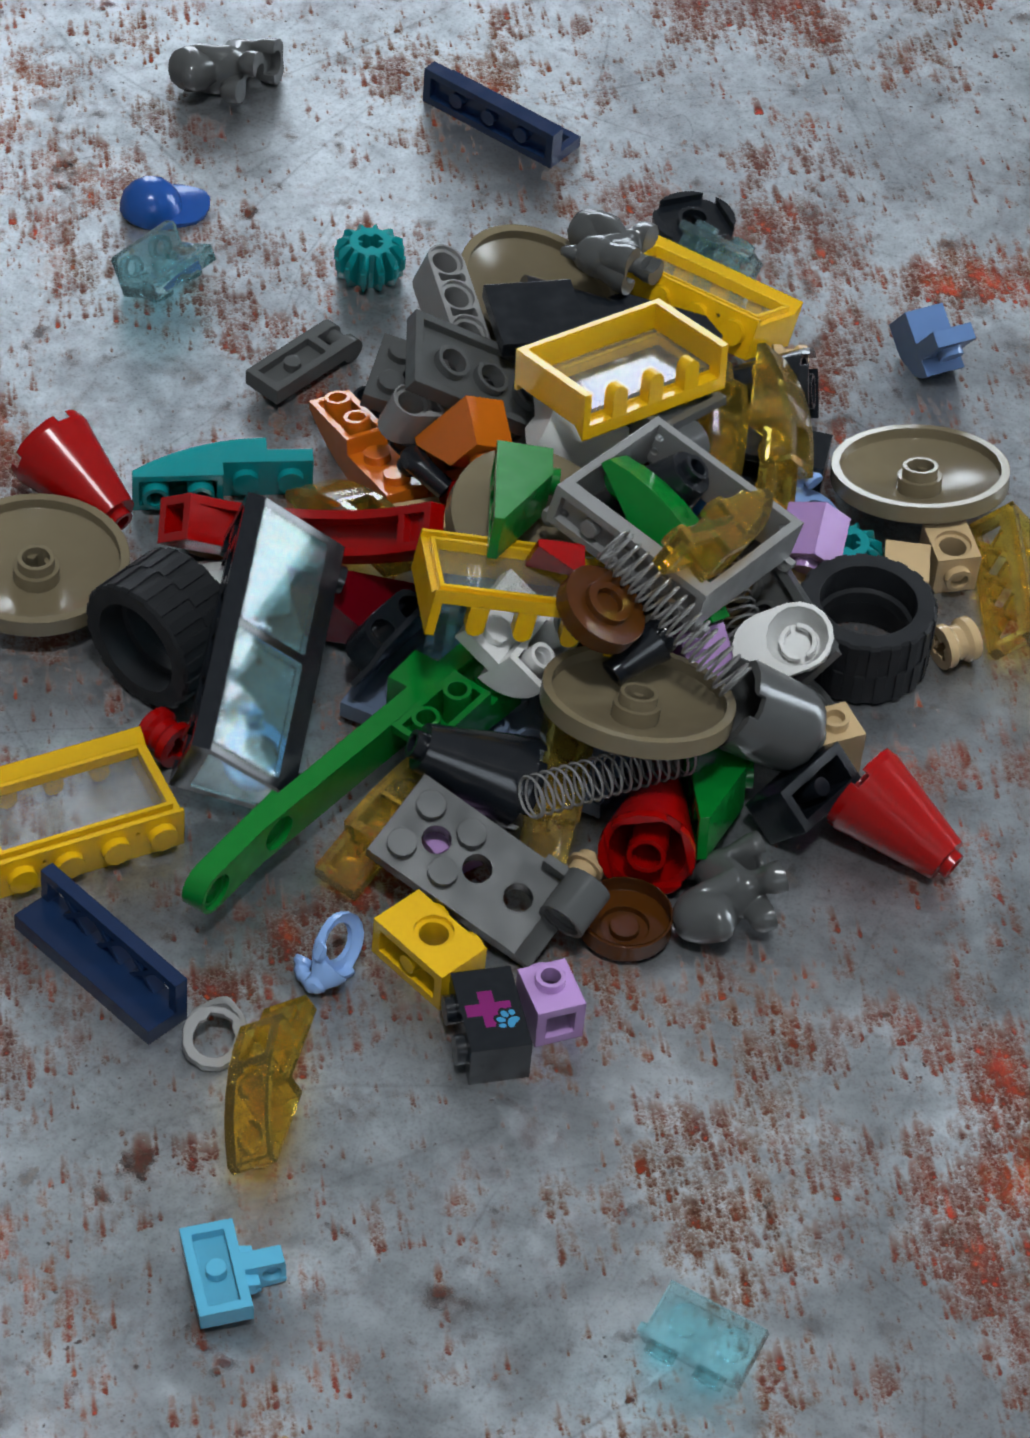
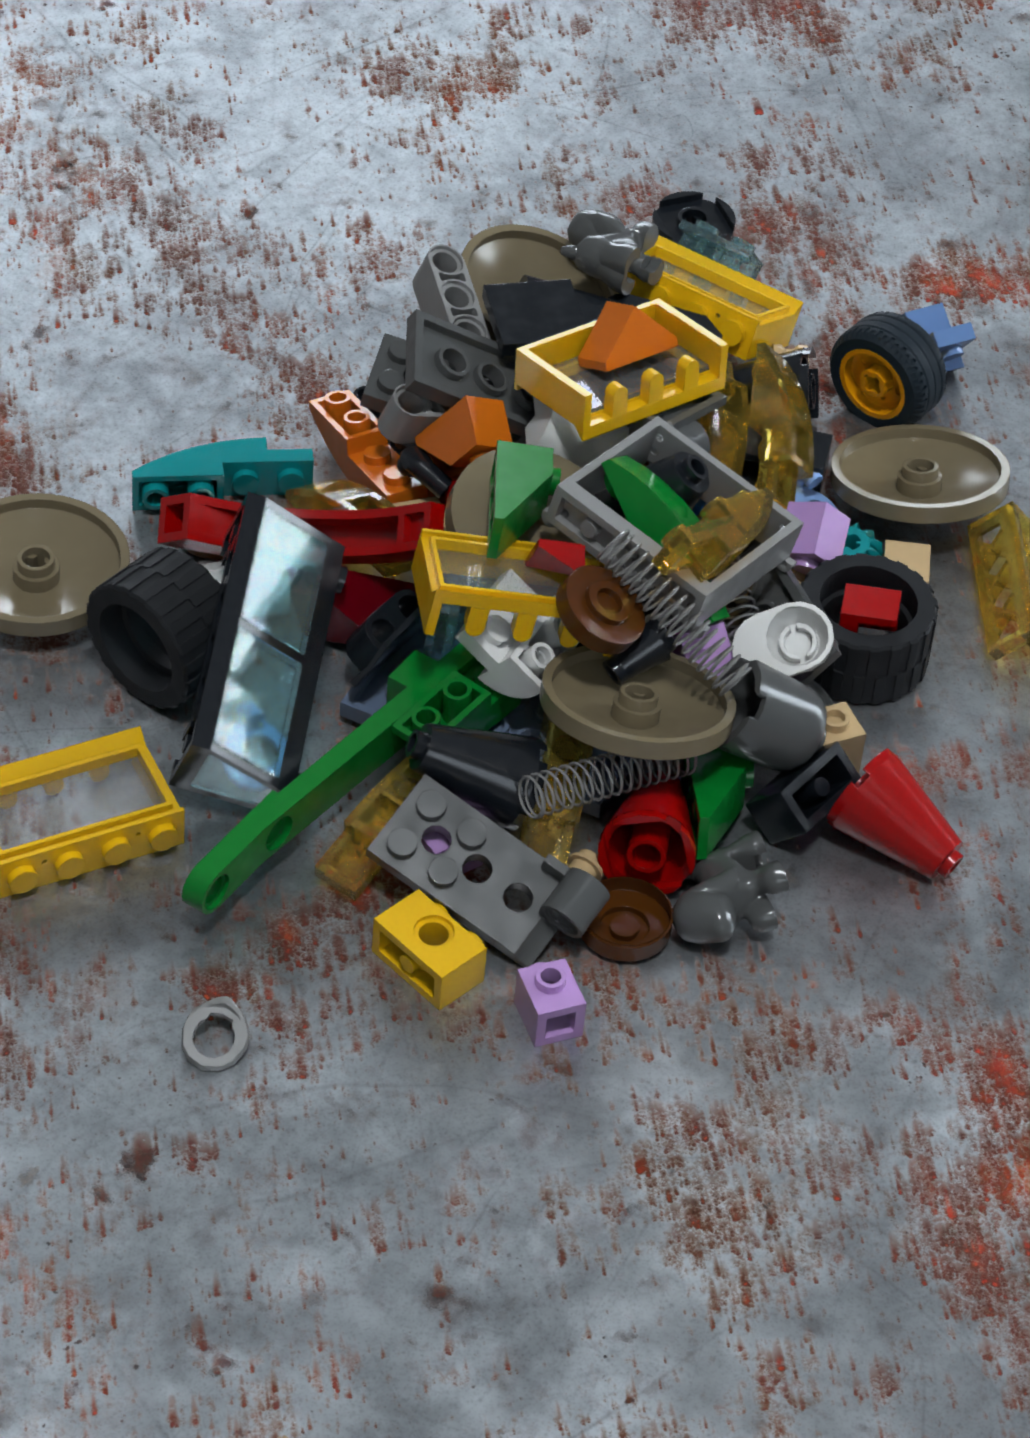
(71, 463): red cone -> none
(104, 956): dark blue fence -> none
(153, 200): blue cap -> none
(160, 263): clear light blue bracket -> none
(163, 735): red wheel -> none
(225, 1273): medium azure hinge -> none
(226, 67): dark grey animal -> none
(260, 1084): clear yellow slope -> none
(302, 361): dark grey plate -> none
(333, 972): light blue piece -> none
(369, 257): teal gear -> none
(487, 1025): black brick -> none
(497, 116): dark blue fence -> none
(623, 337): none -> orange slope
(702, 1336): clear light blue bracket -> none
(870, 608): none -> red panel
(888, 370): none -> black wheel
(953, 556): tan brick -> none
(956, 643): tan wheel -> none

